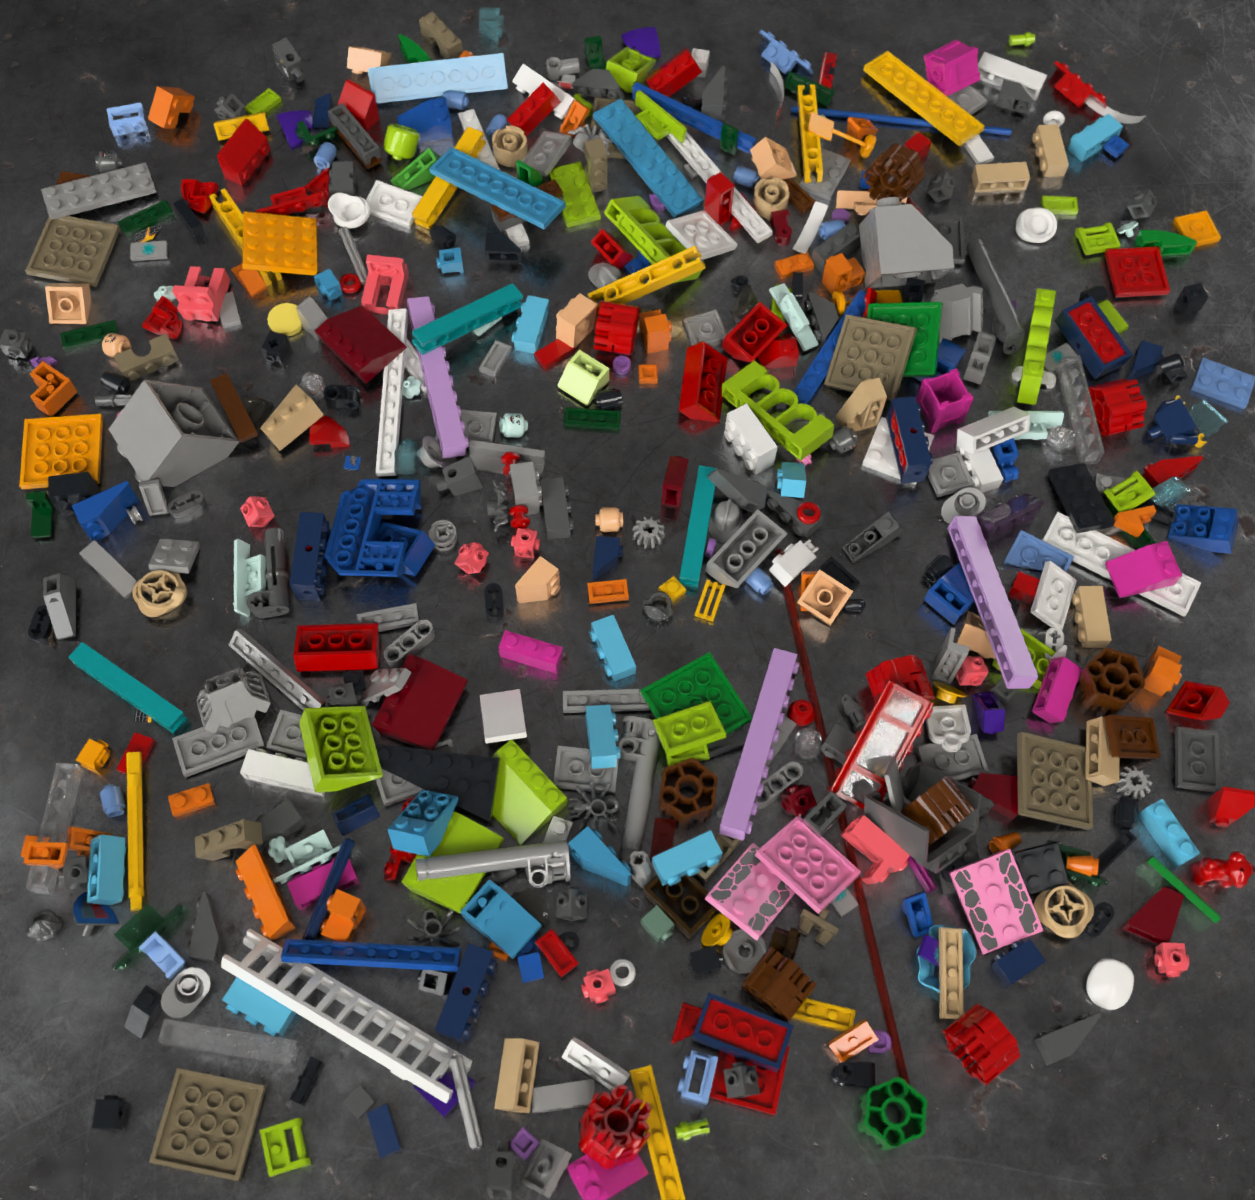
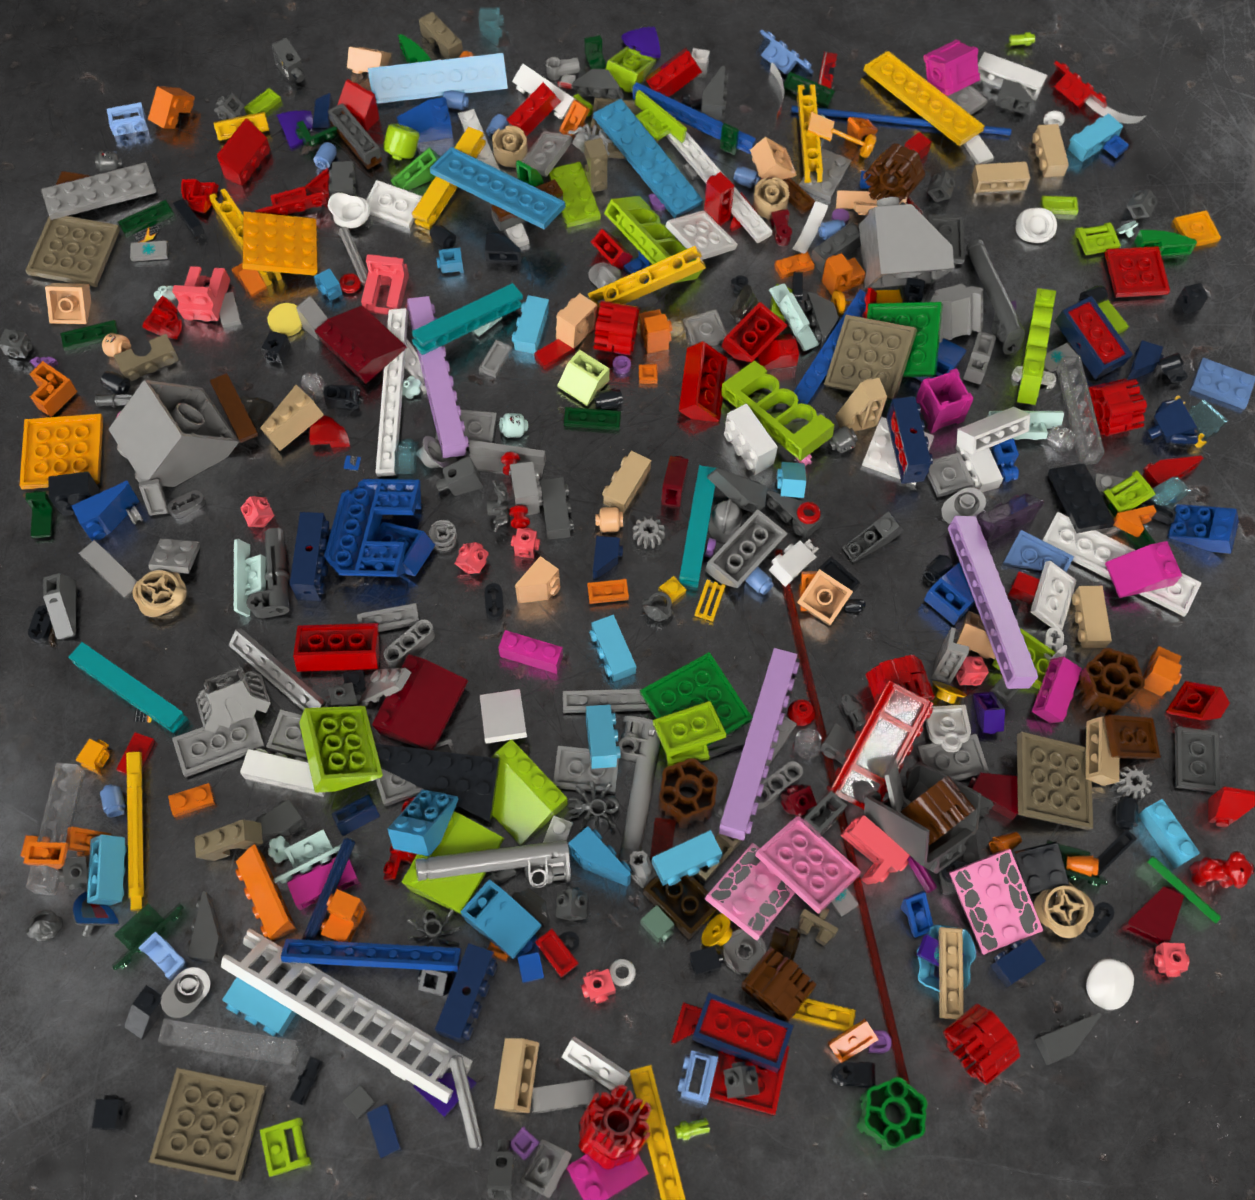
(626, 481): none -> tan brick

